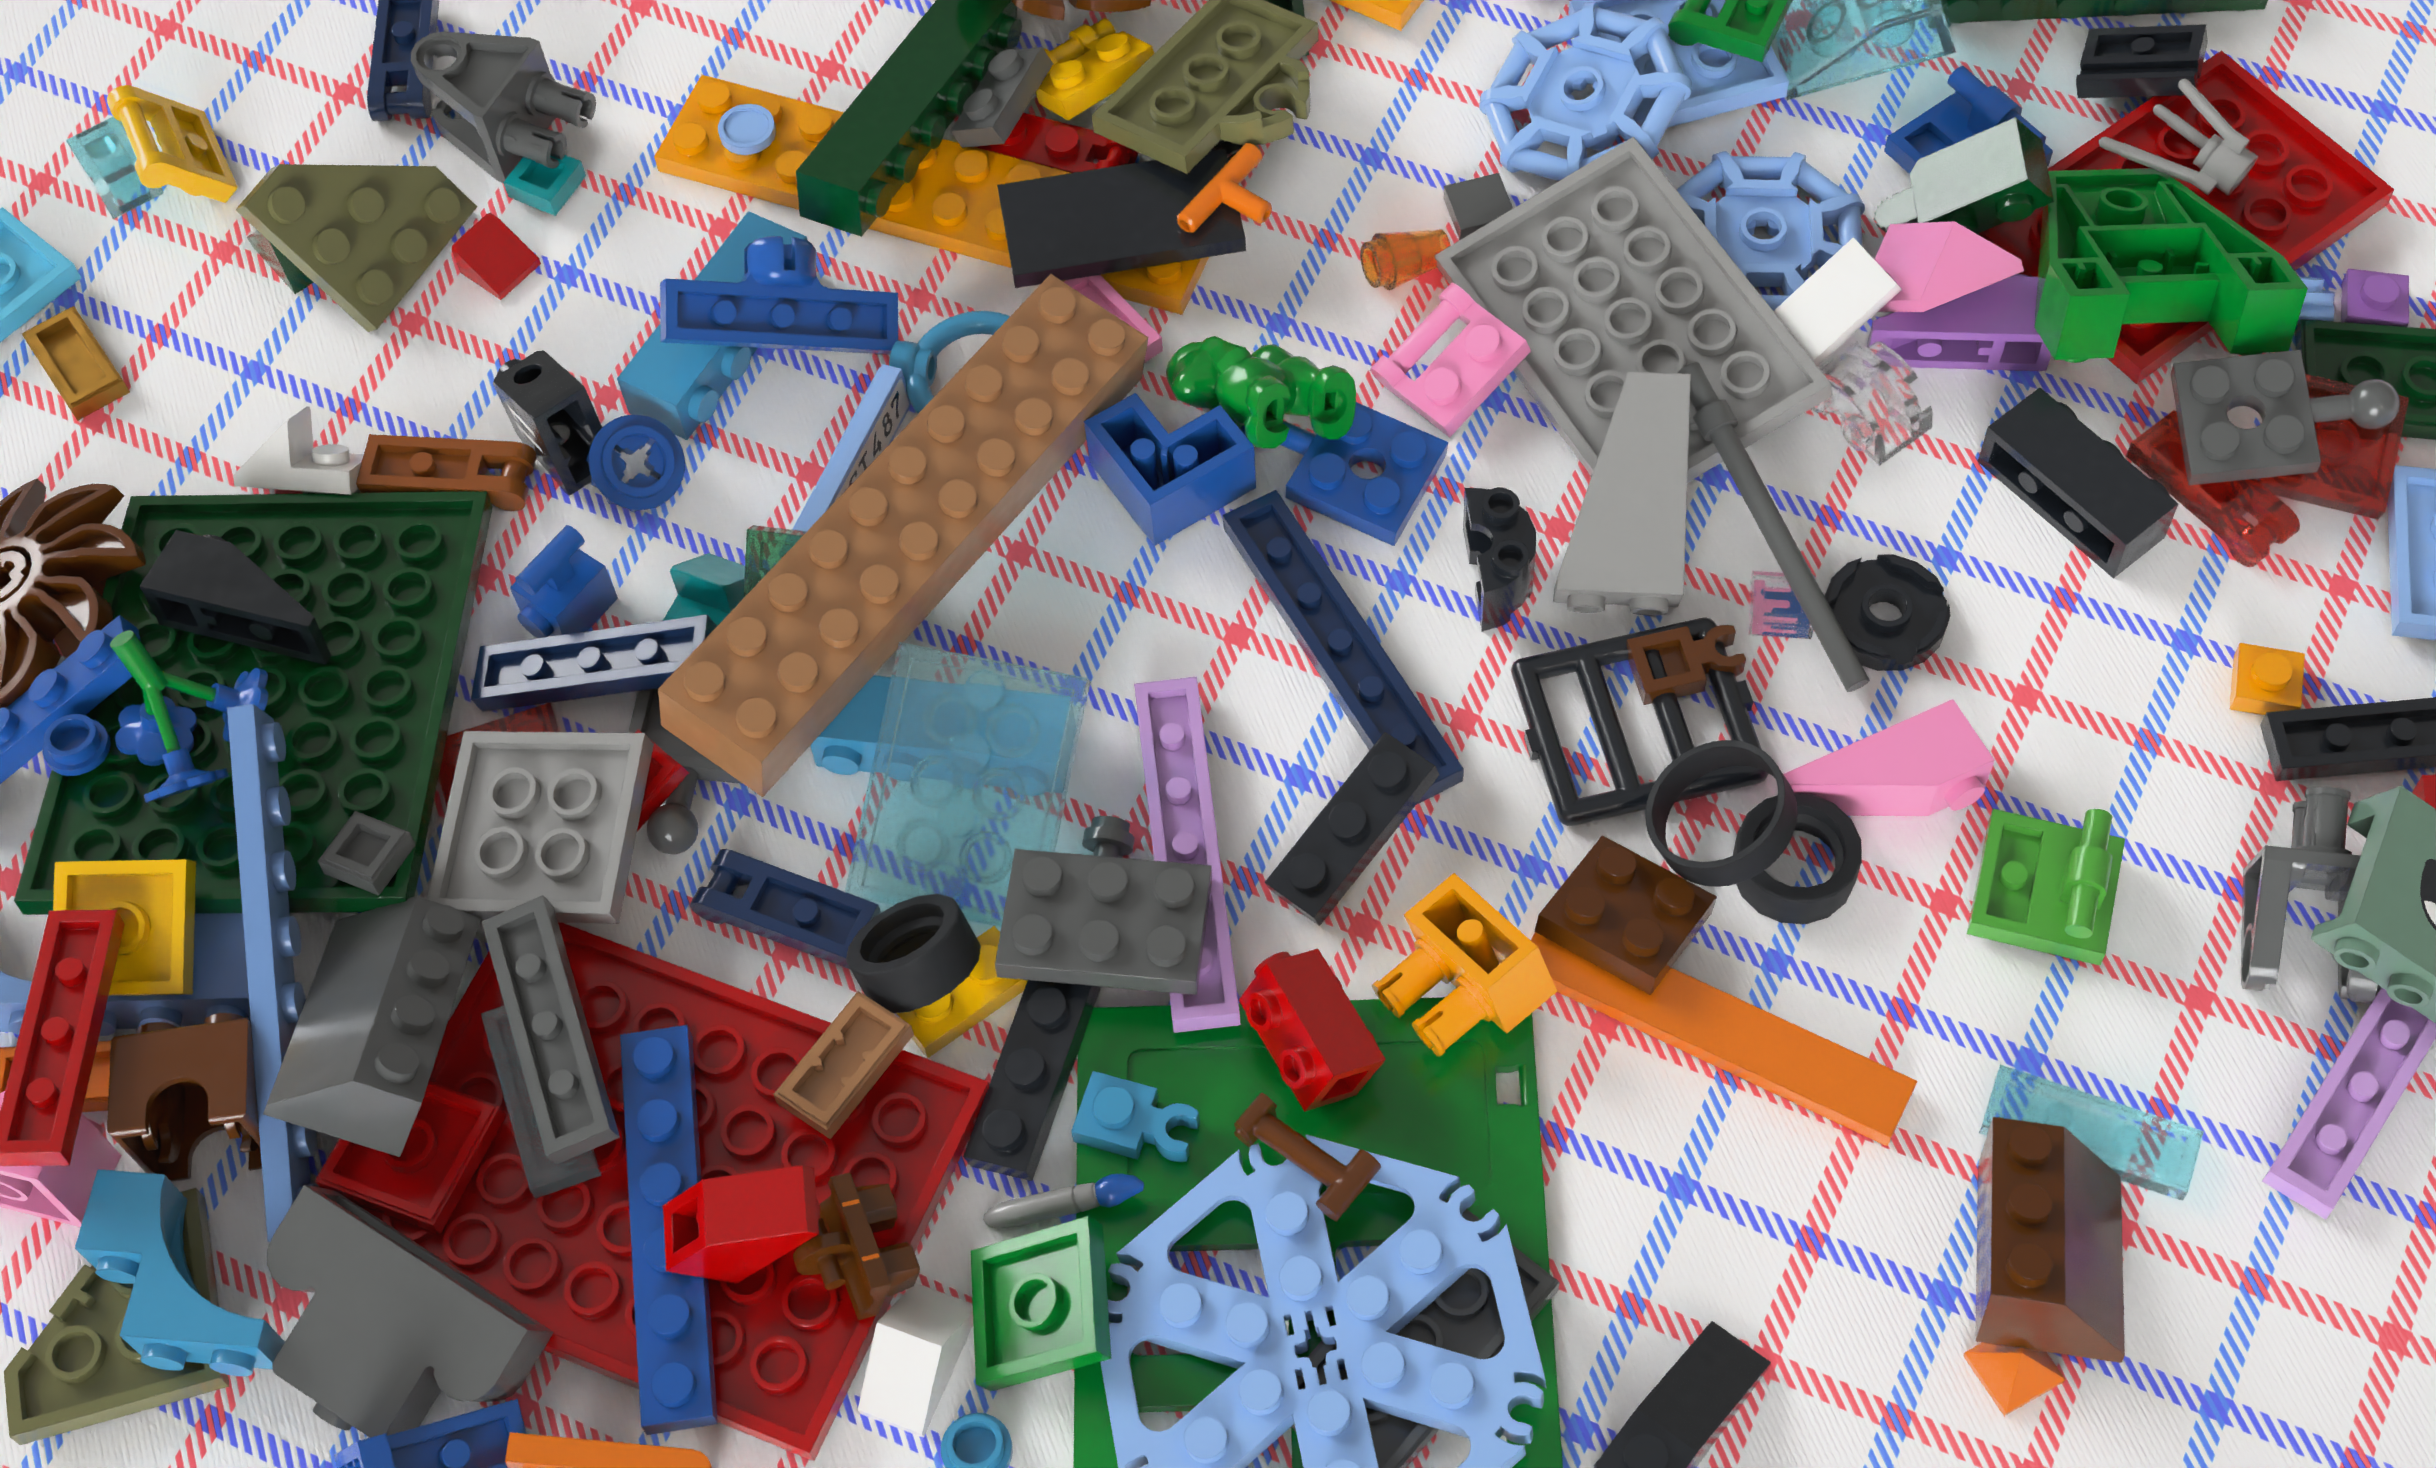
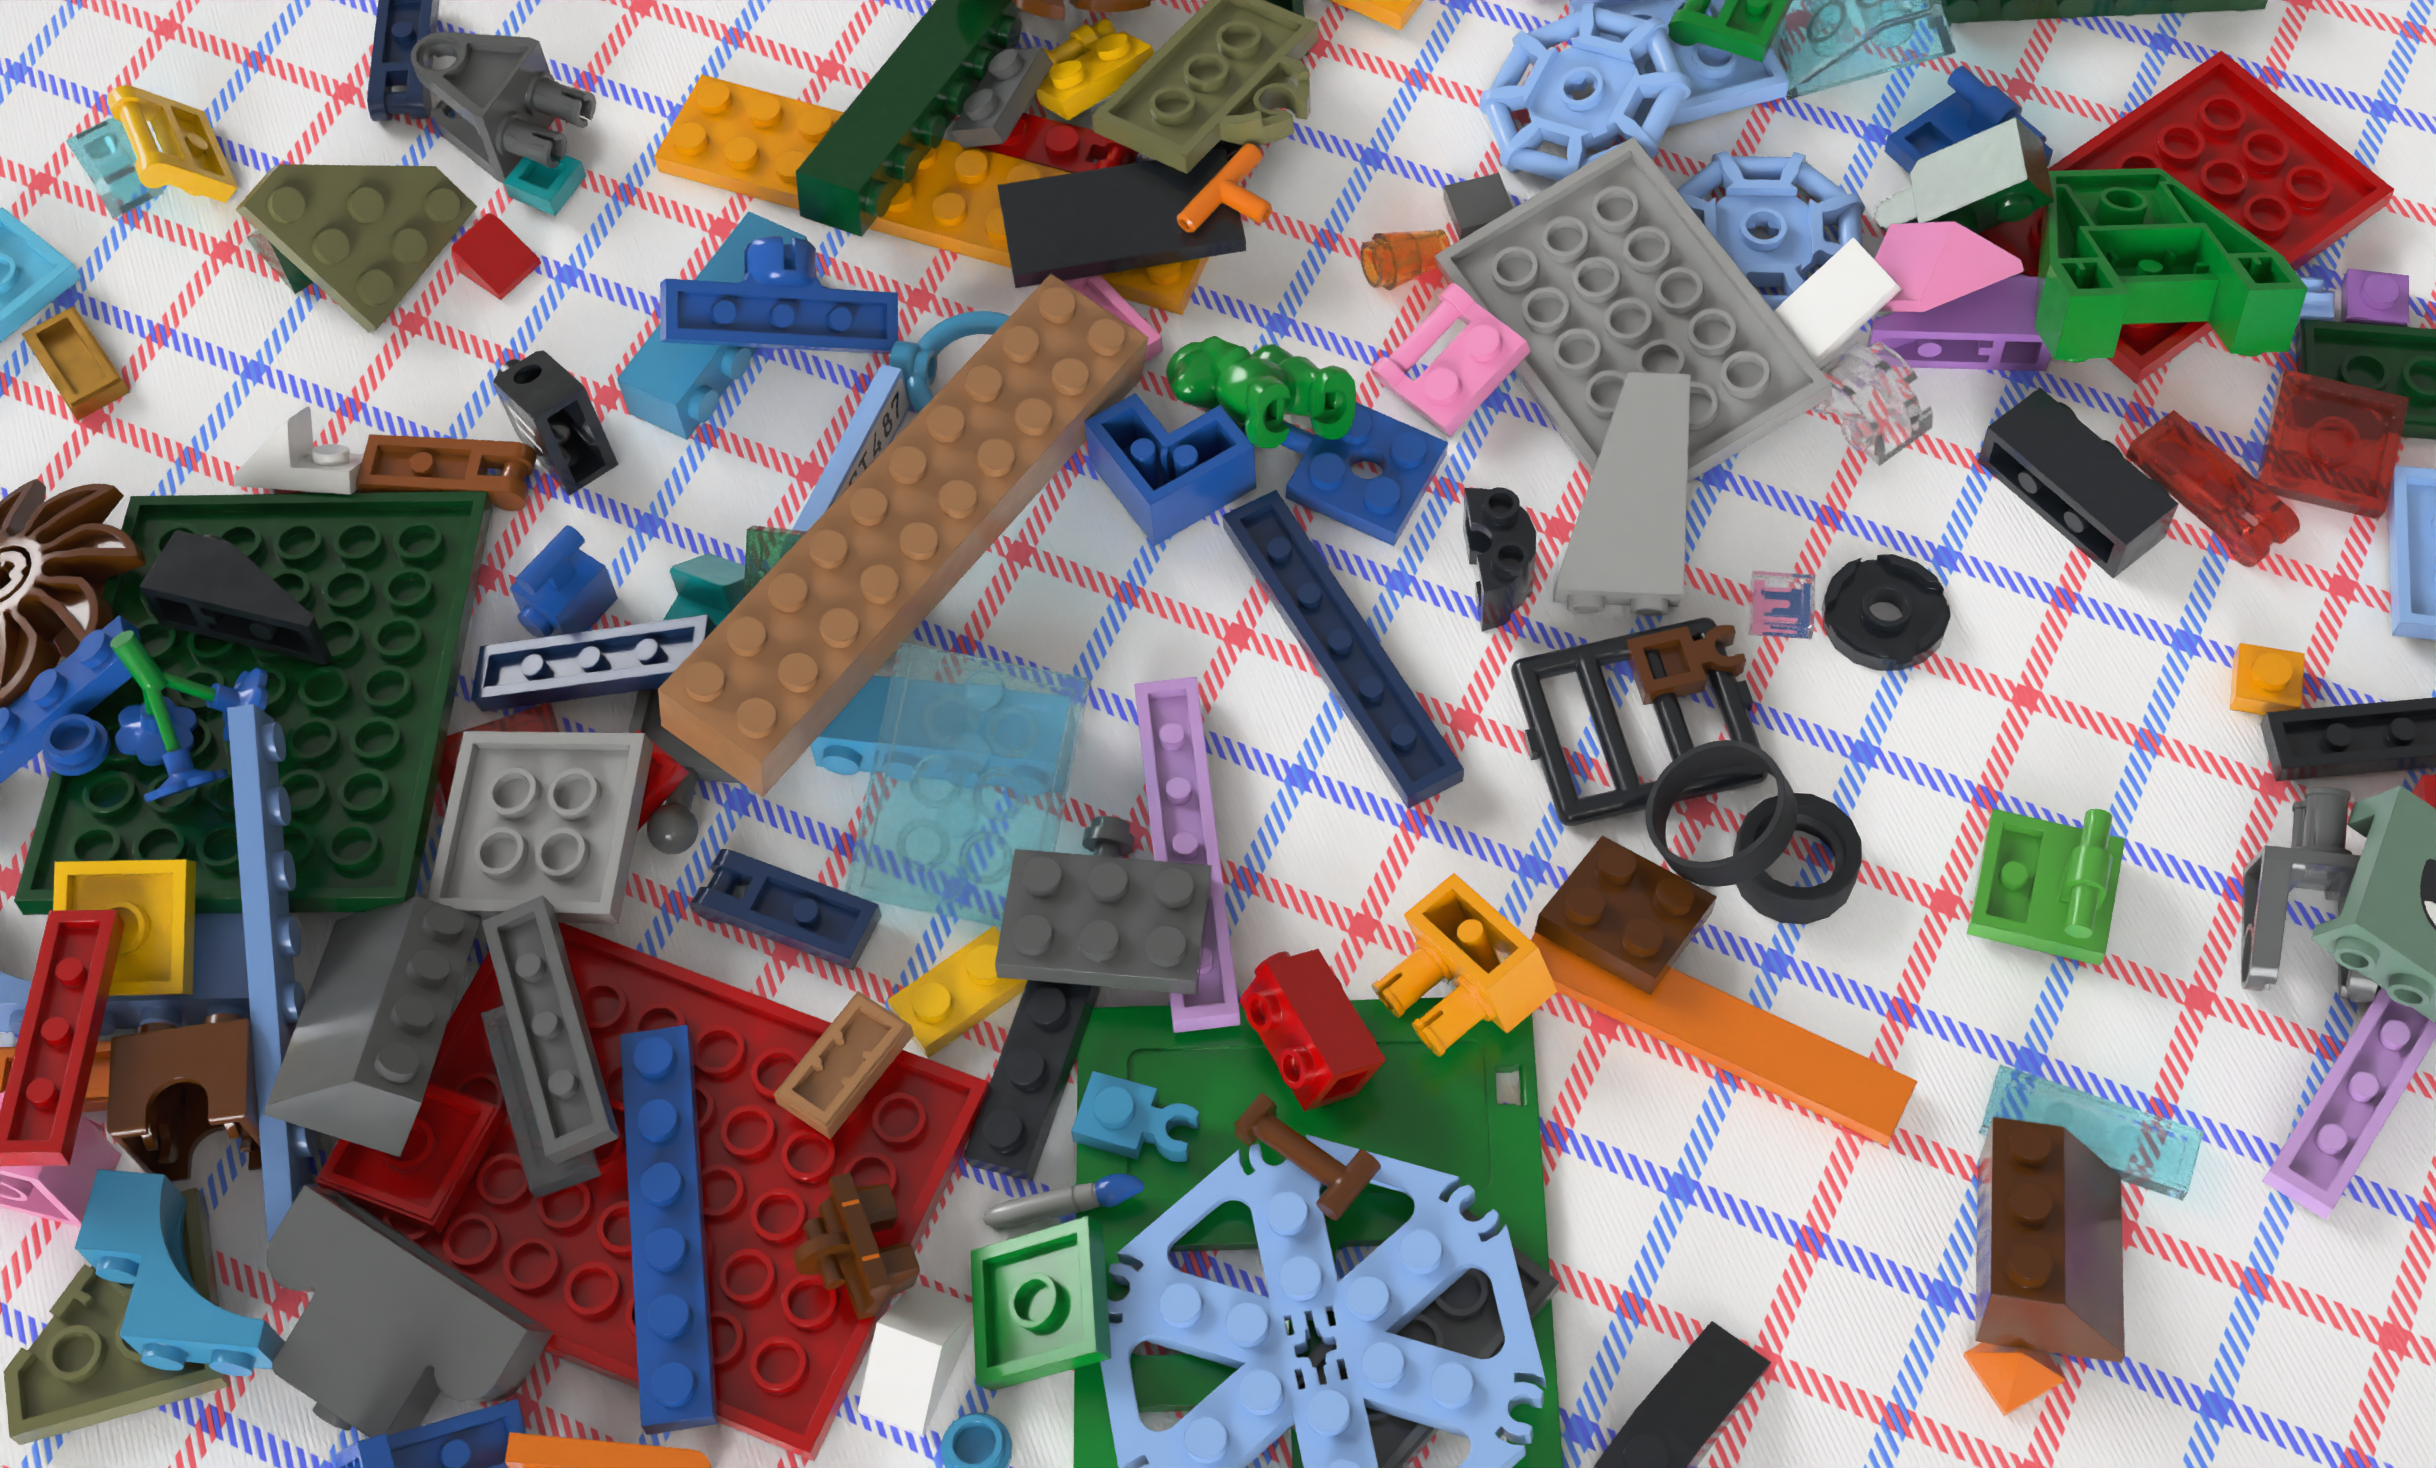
(366, 853): dark grey tile -> none
(663, 459): blue gear -> none
(740, 1222): red slope -> none
(747, 129): light blue piece -> none
(914, 953): black tyre -> none
(1352, 828): black plate -> none
(1717, 425): dark grey bar -> none
(1904, 769): bright pink slope -> none
(2141, 60): black plate -> none
(2221, 160): light grey plant -> none
(2279, 392): dark grey plate -> none

